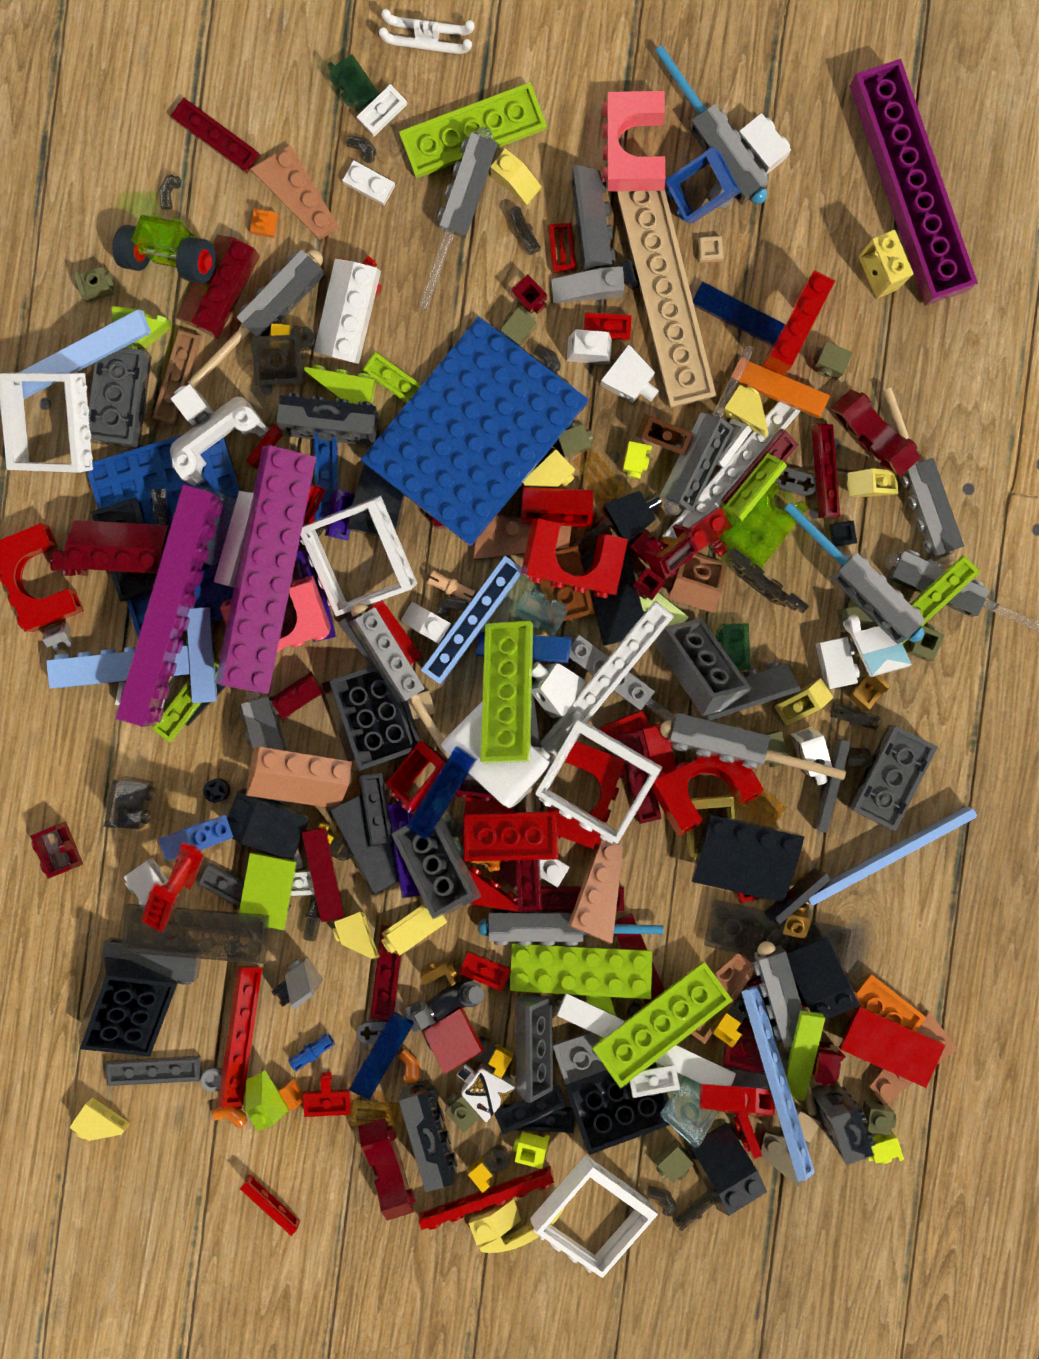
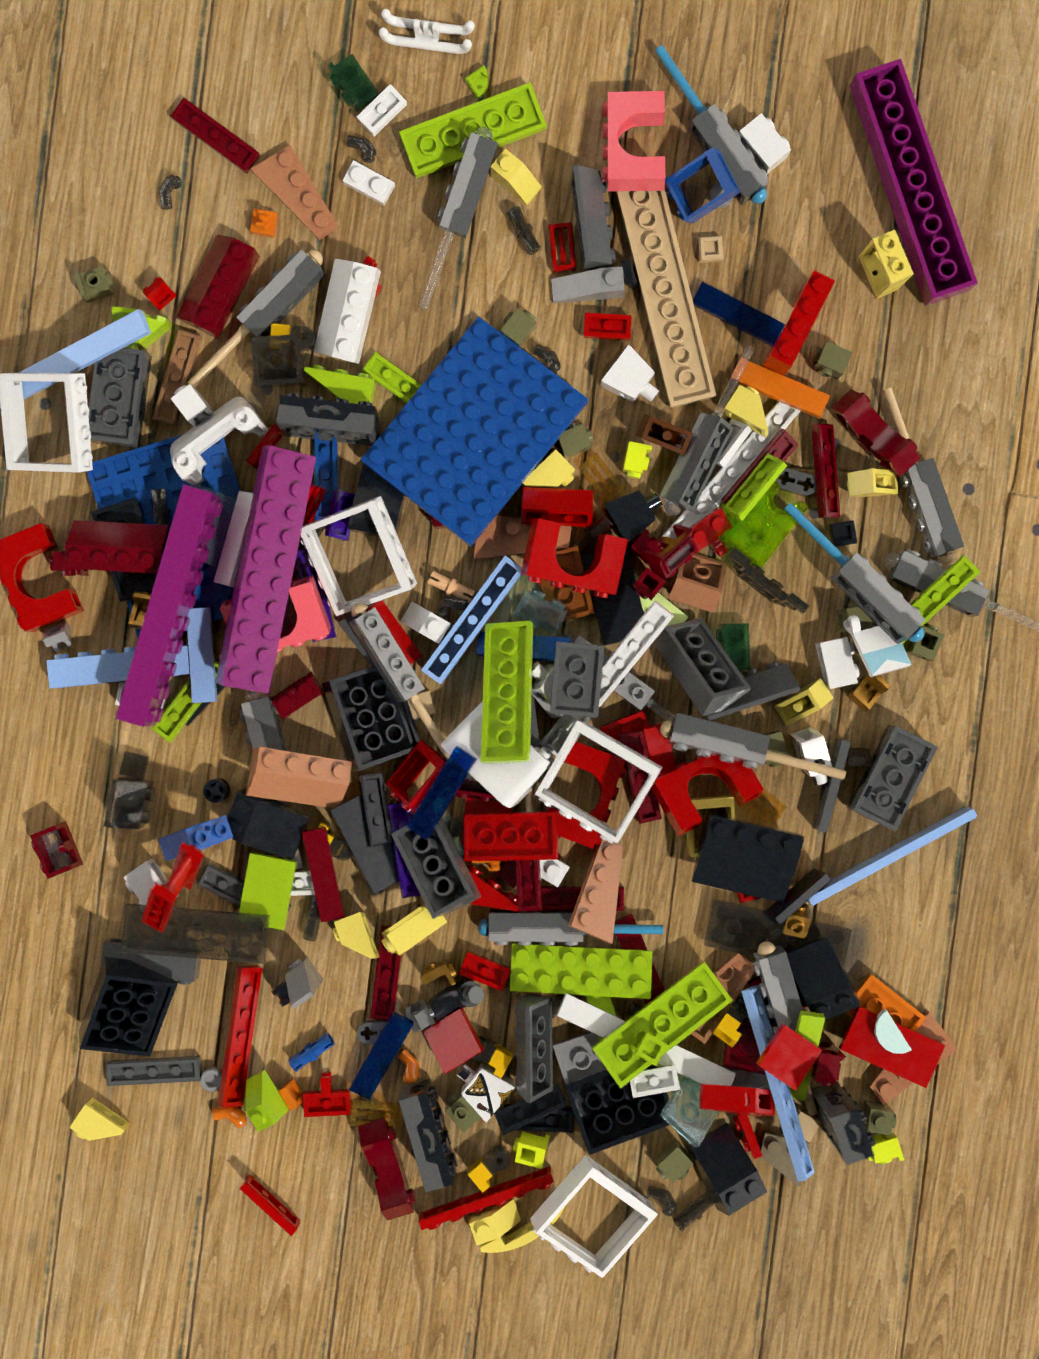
(134, 765): none -> clear smoke tile
(139, 609): none -> pearl gold bracket
(159, 293): none -> red tile
(165, 244): brick -> none
(478, 82): none -> lime tile
(526, 288): dark red brick -> none
(577, 679): none -> dark grey plate
(589, 347): white torso -> none
(650, 1048): none -> lime plate
(788, 1056): none -> red tile
(855, 716): clear smoke pin -> none
(889, 1035): none -> light aqua tile

